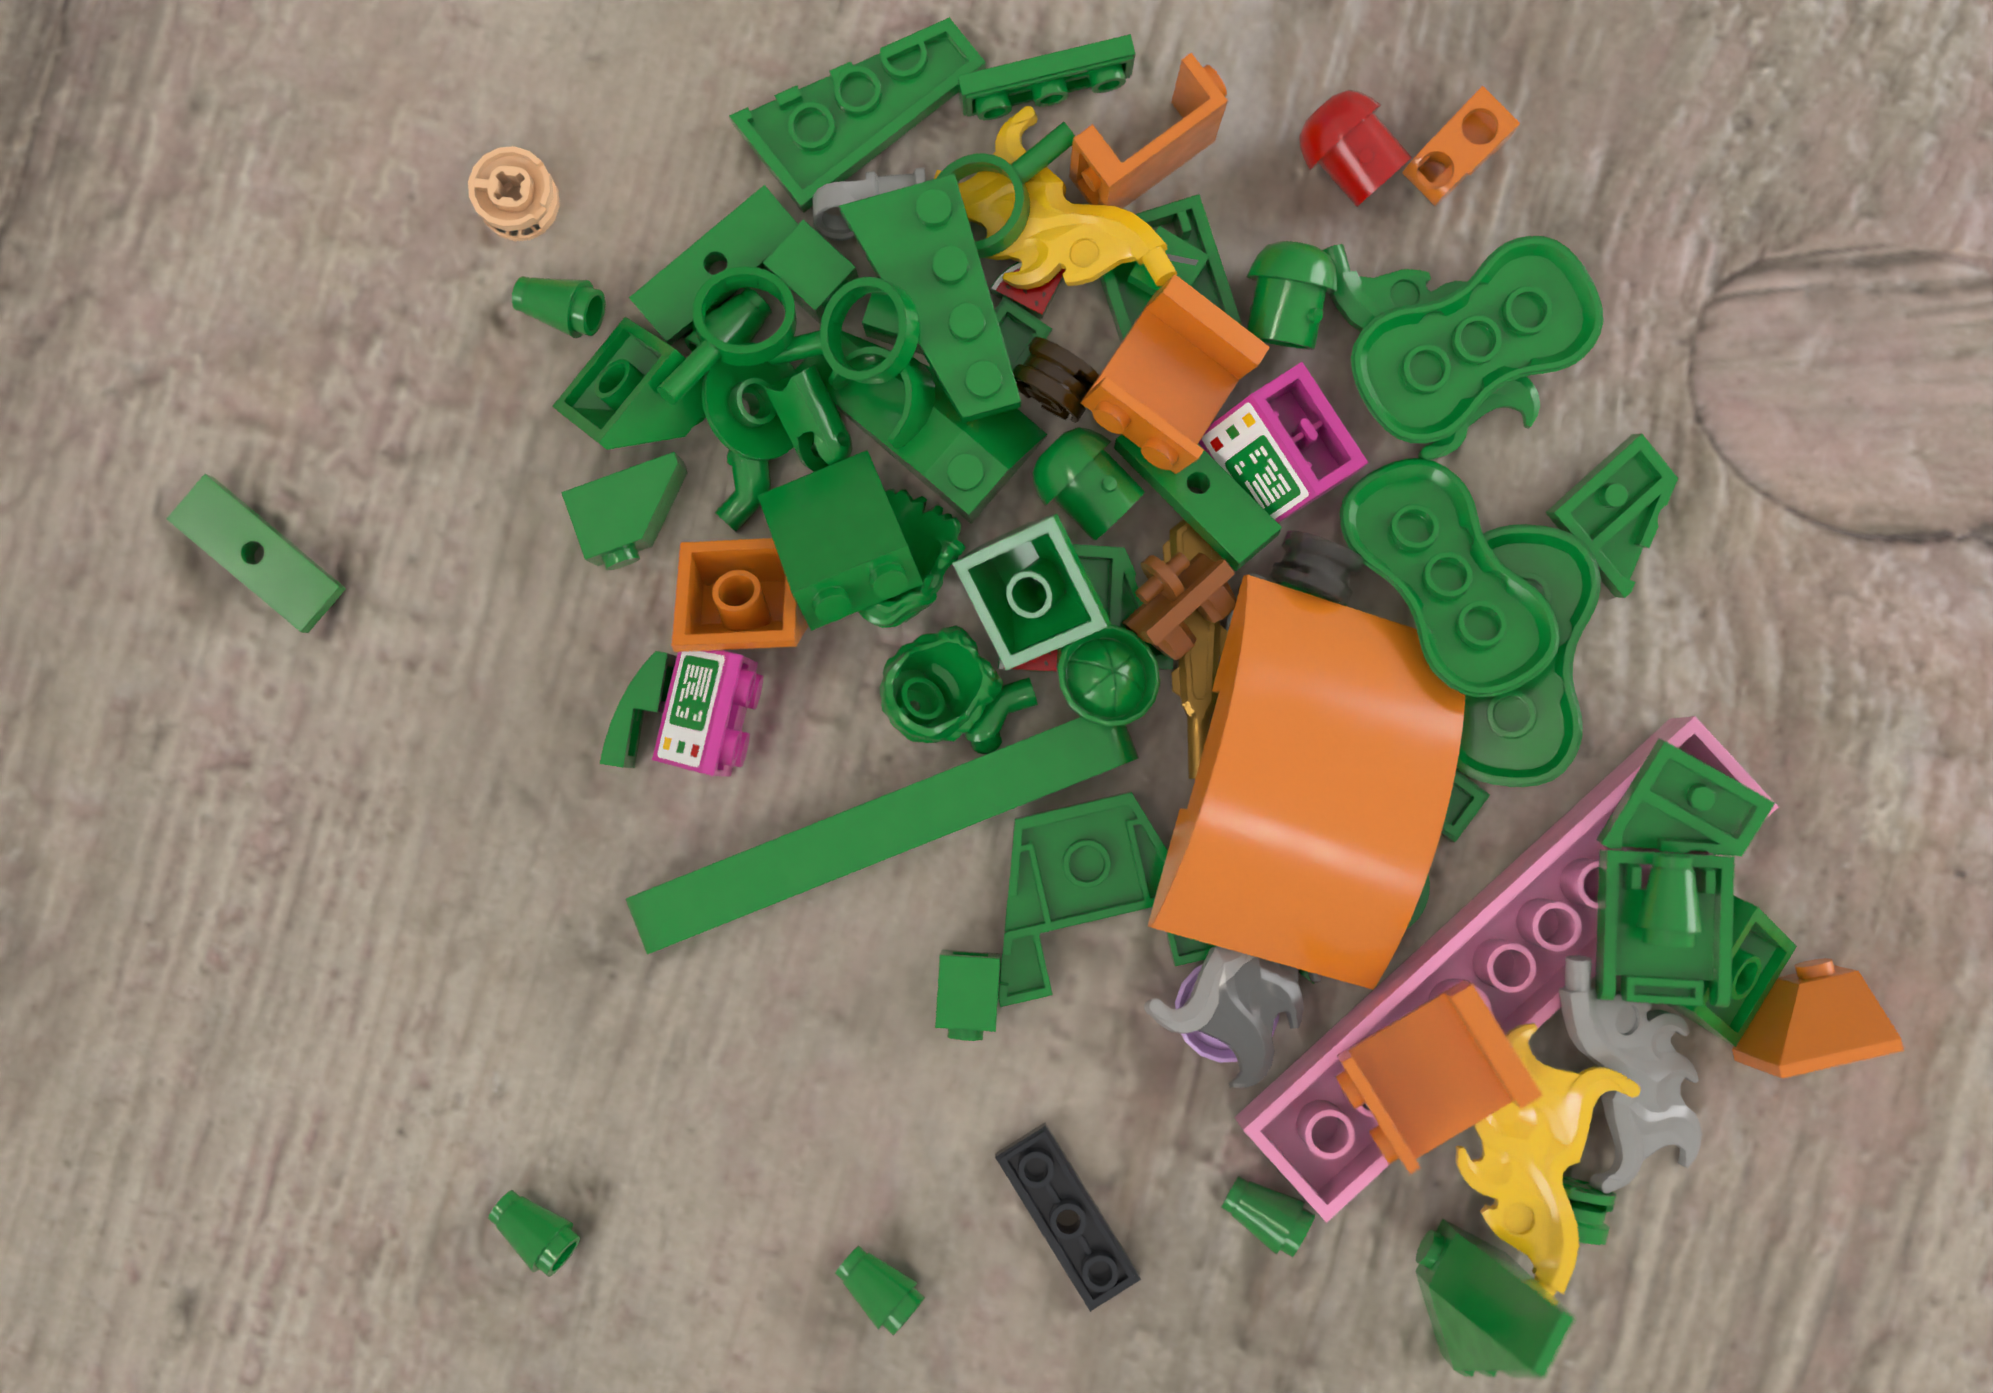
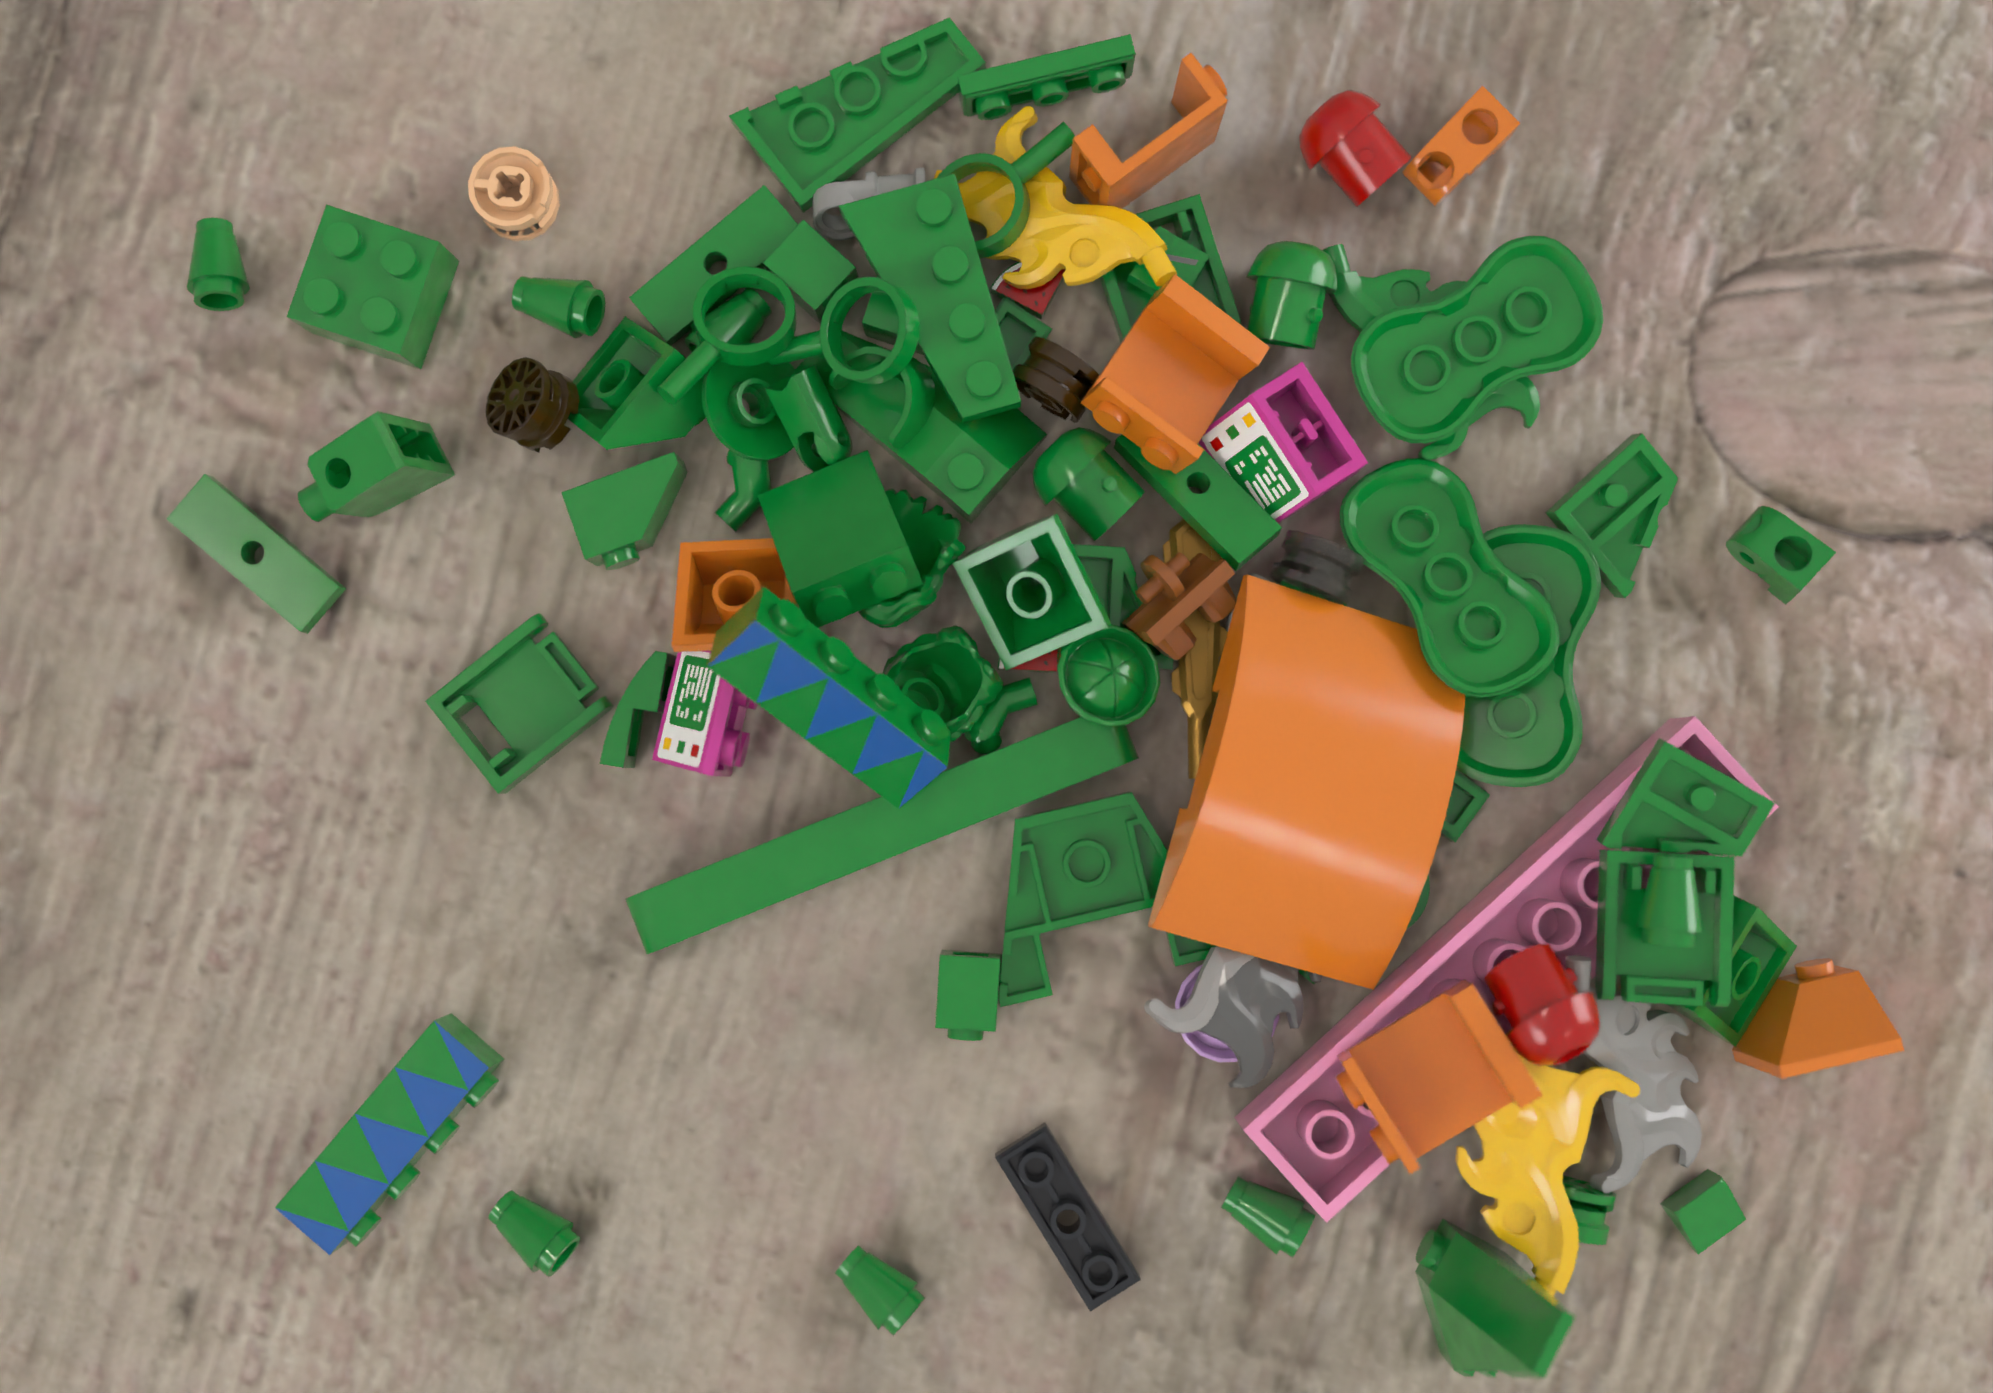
(216, 267): none -> green cone
(373, 287): none -> green brick
(374, 468): none -> green torso
(390, 1134): none -> brick
(529, 696): none -> green container
(531, 404): none -> dark brown wheel
(830, 697): none -> green brick
(1543, 1006): none -> red piece
(1704, 1210): none -> green slope
(1778, 552): none -> green leg

